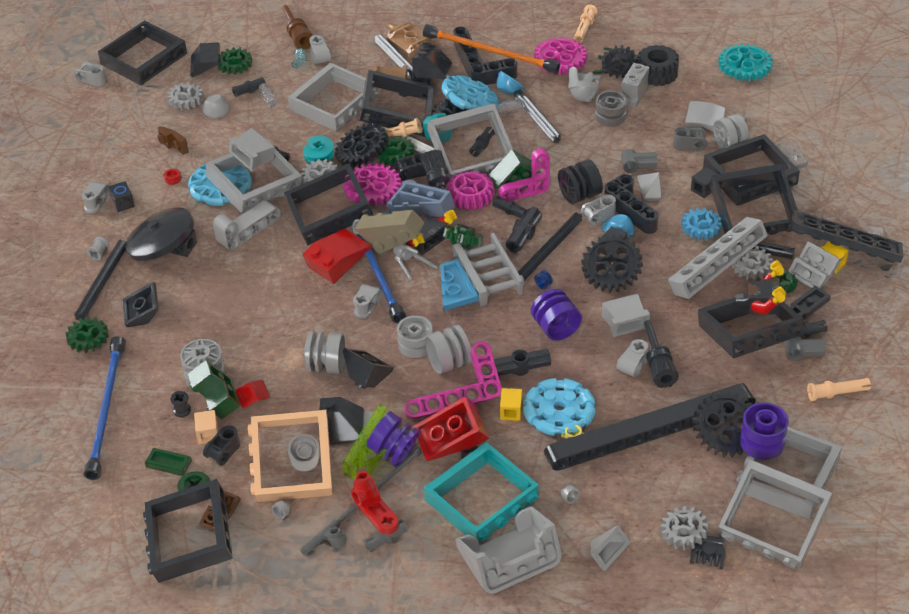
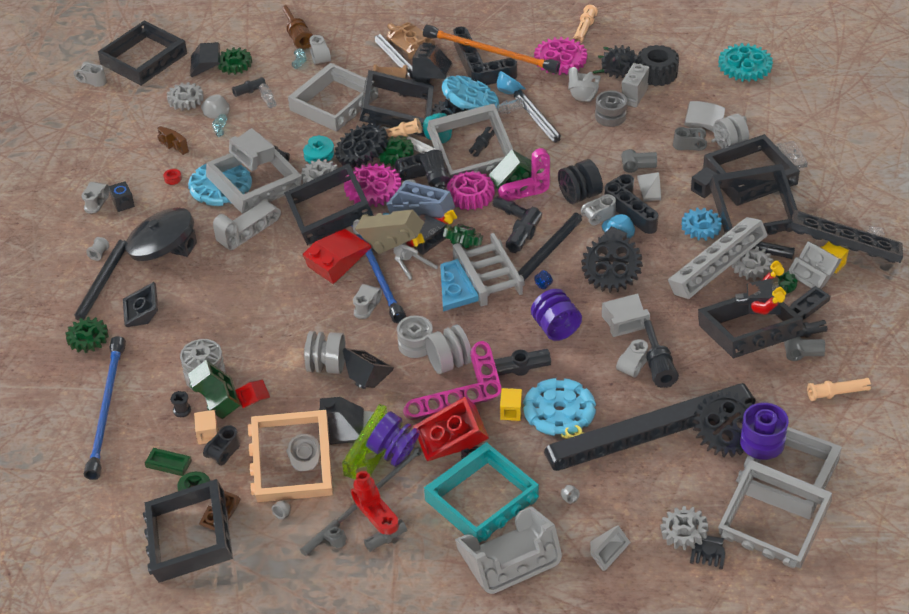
(218, 124): none -> clear light blue arm

